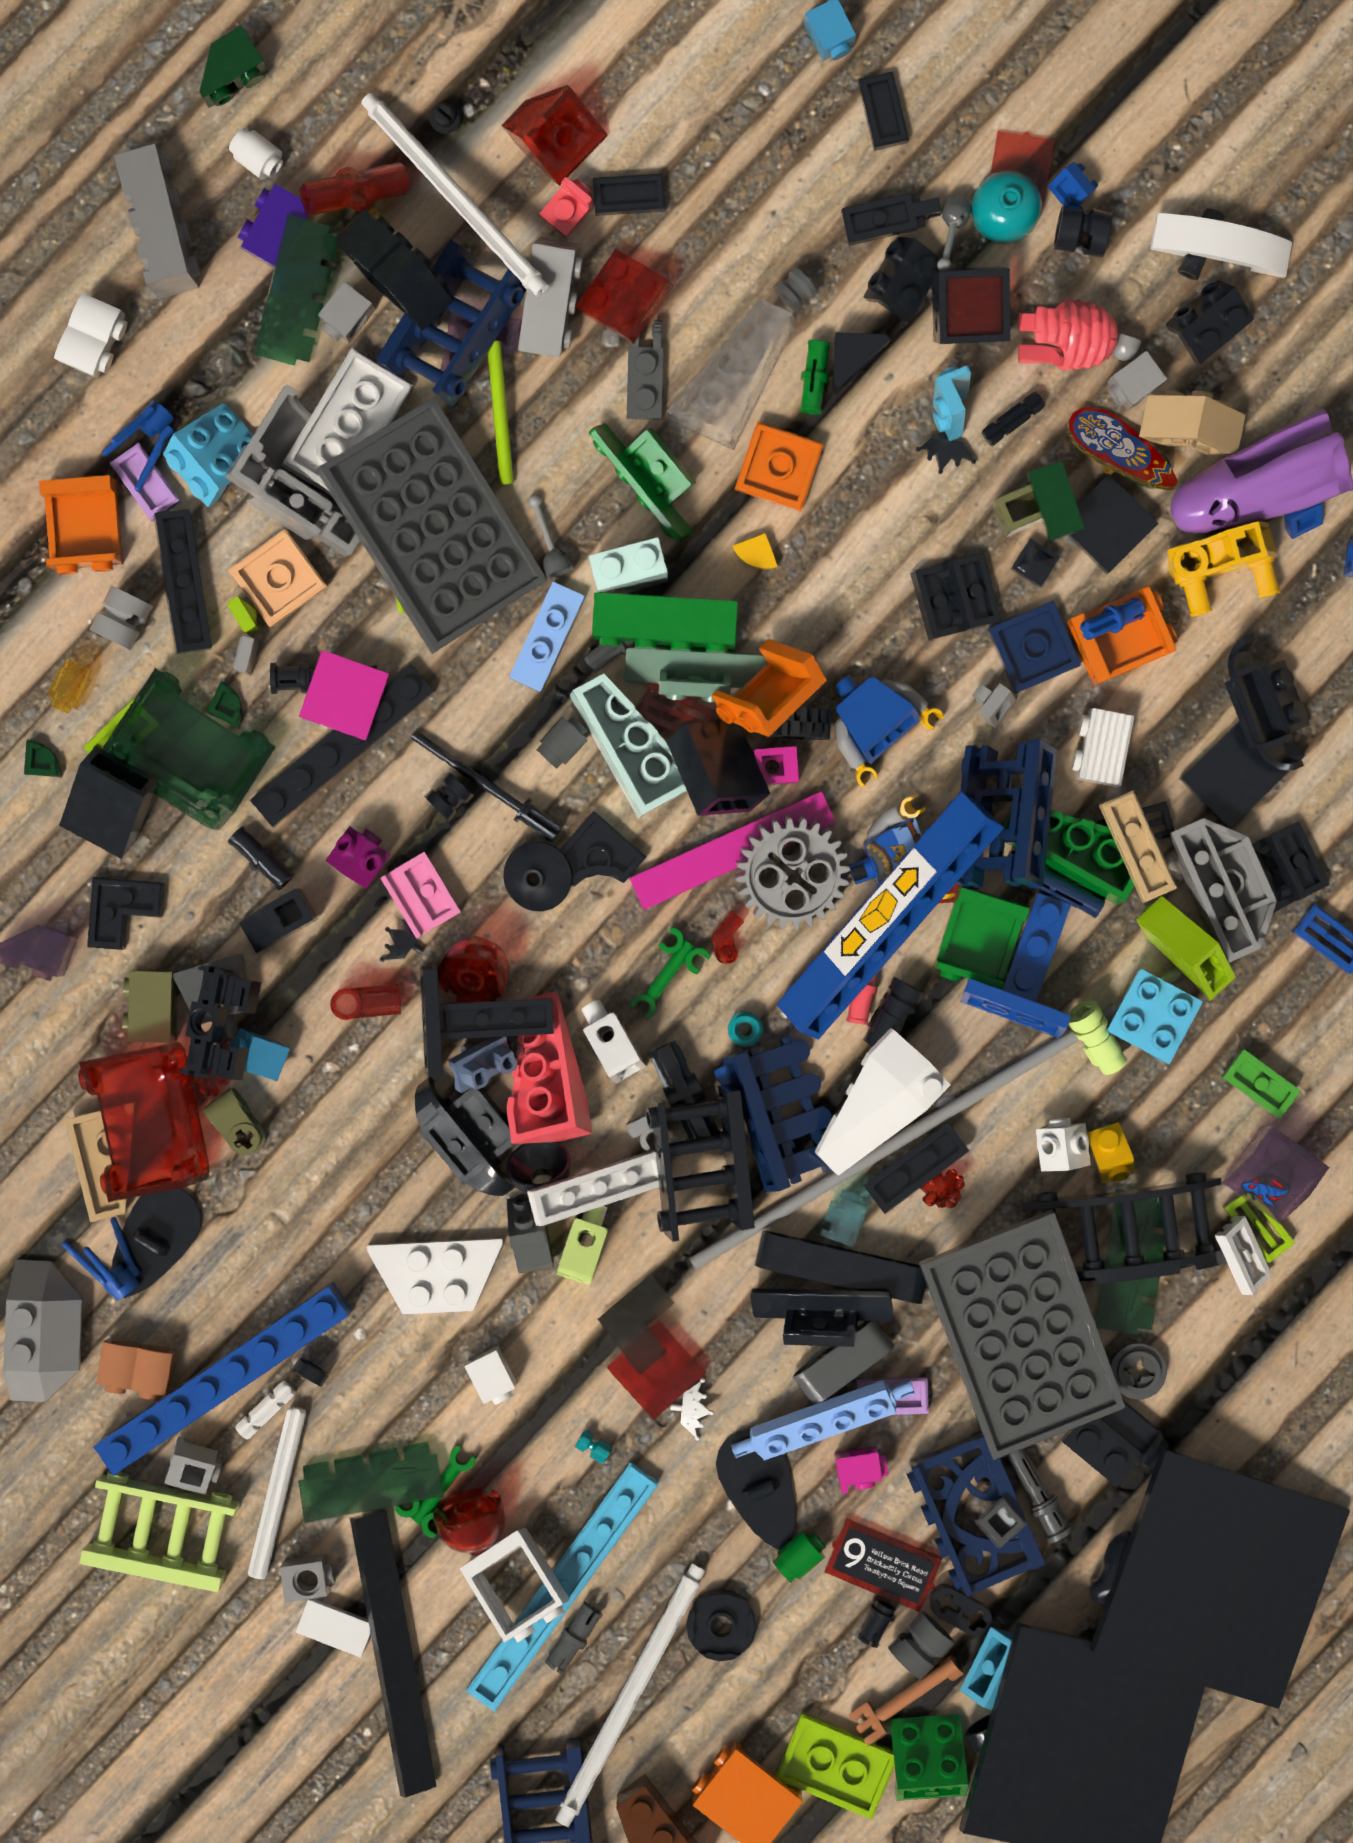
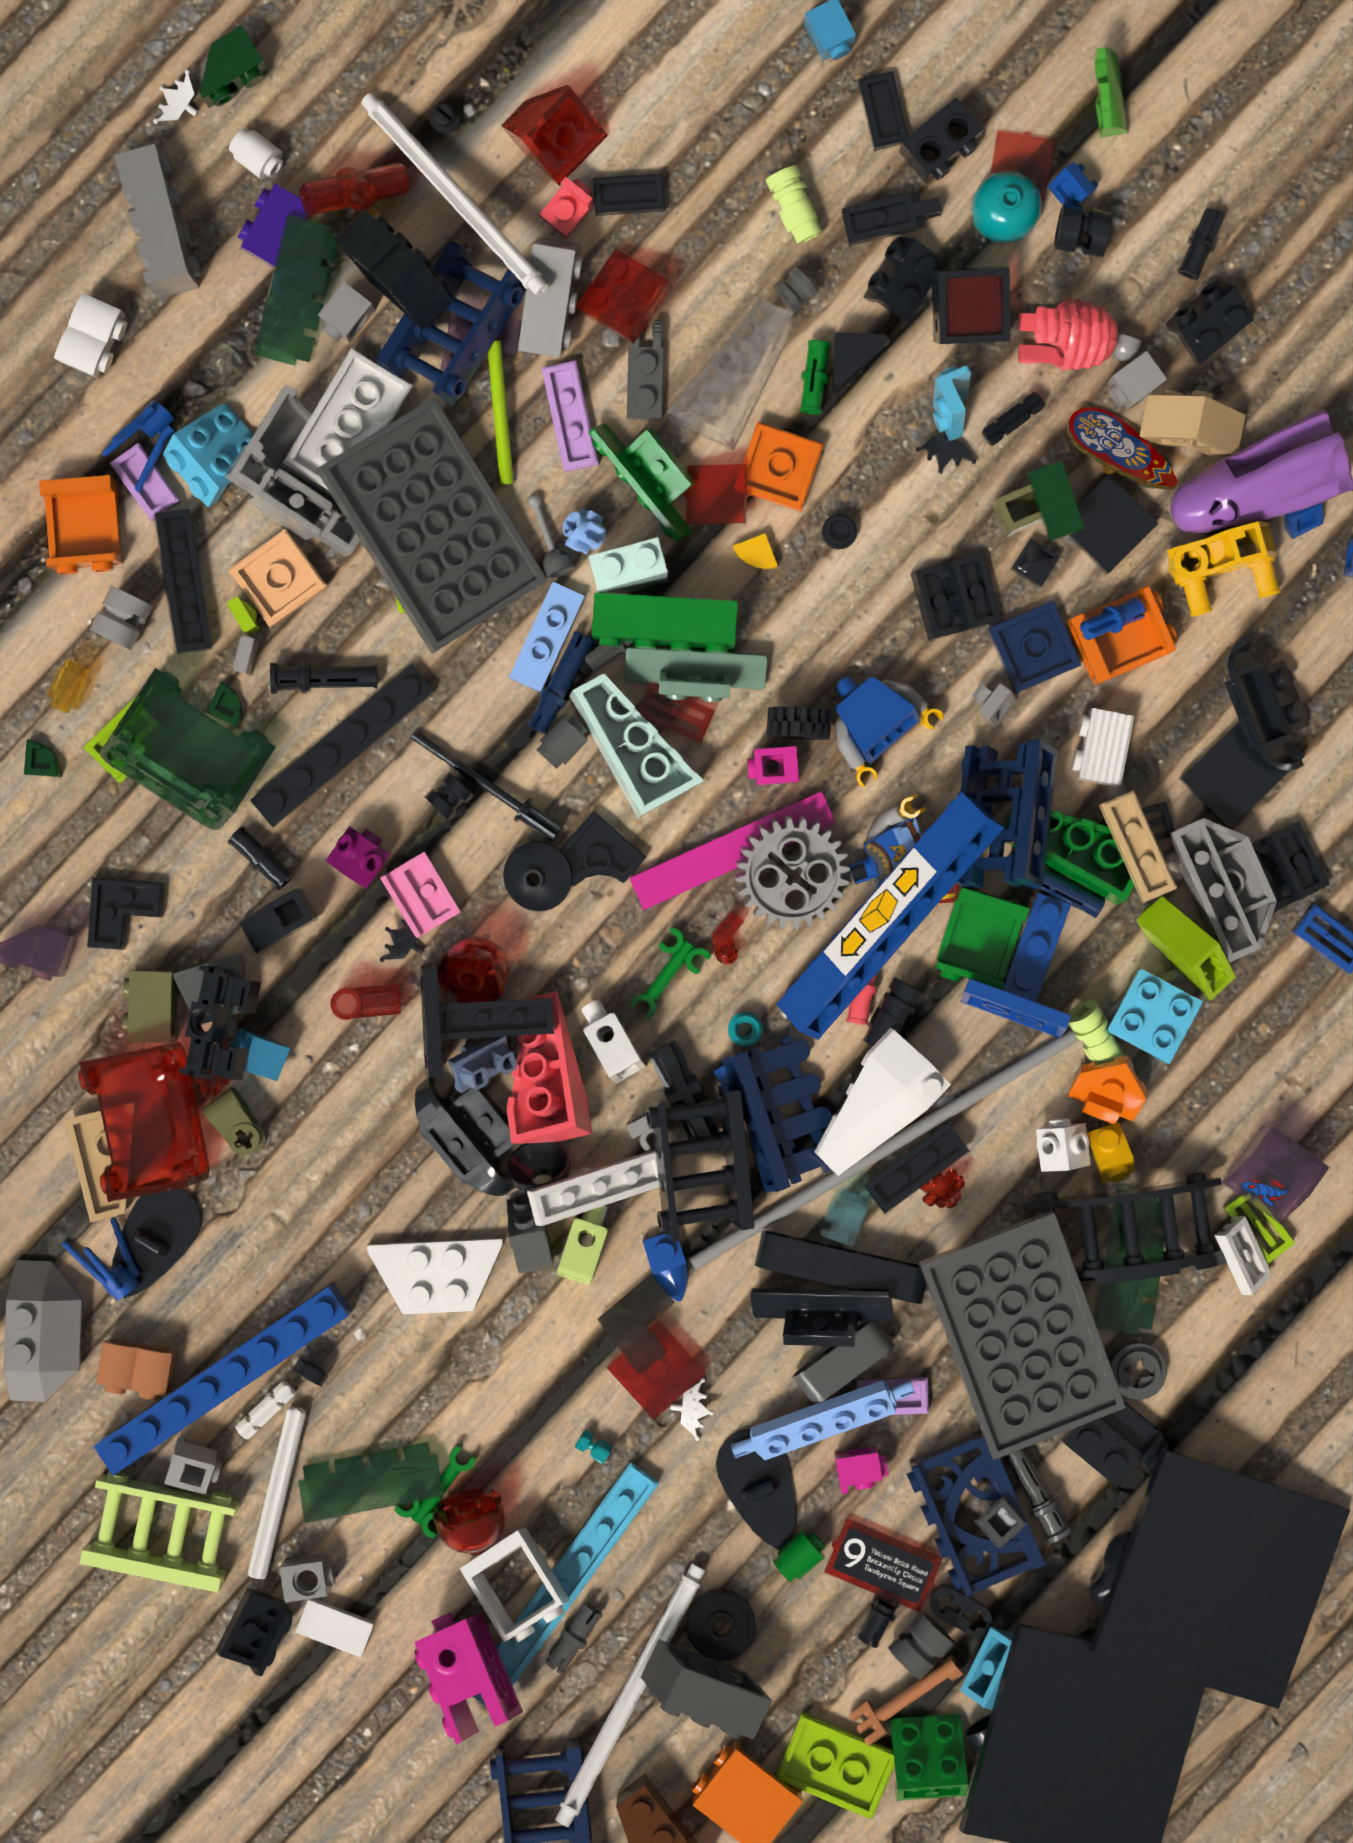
(108, 802): black brick -> none
(177, 100): none -> white piece
(255, 1630): none -> black bracket
(344, 695): dark pink tile -> none
(393, 1652): black tile -> none
(461, 1664): none -> dark pink torso
(491, 1376): white brick -> none
(553, 696): none -> dark blue pin
(570, 416): none -> lavender tile
(584, 530): none -> light blue gear
(667, 1264): none -> blue plate
(705, 1690): none -> dark grey brick
(717, 495): none -> clear red piece
(717, 767): black brick -> none
(774, 691): orange panel -> none
(796, 207): none -> yellowish green axle
(839, 531): none -> black plate
(935, 135): none -> black brick
(956, 214): hinge -> none
(1109, 1090): none -> orange plate
(1110, 99): none -> bright green slope
(1222, 242): white slope -> none
(1260, 1083): bright green plate -> none

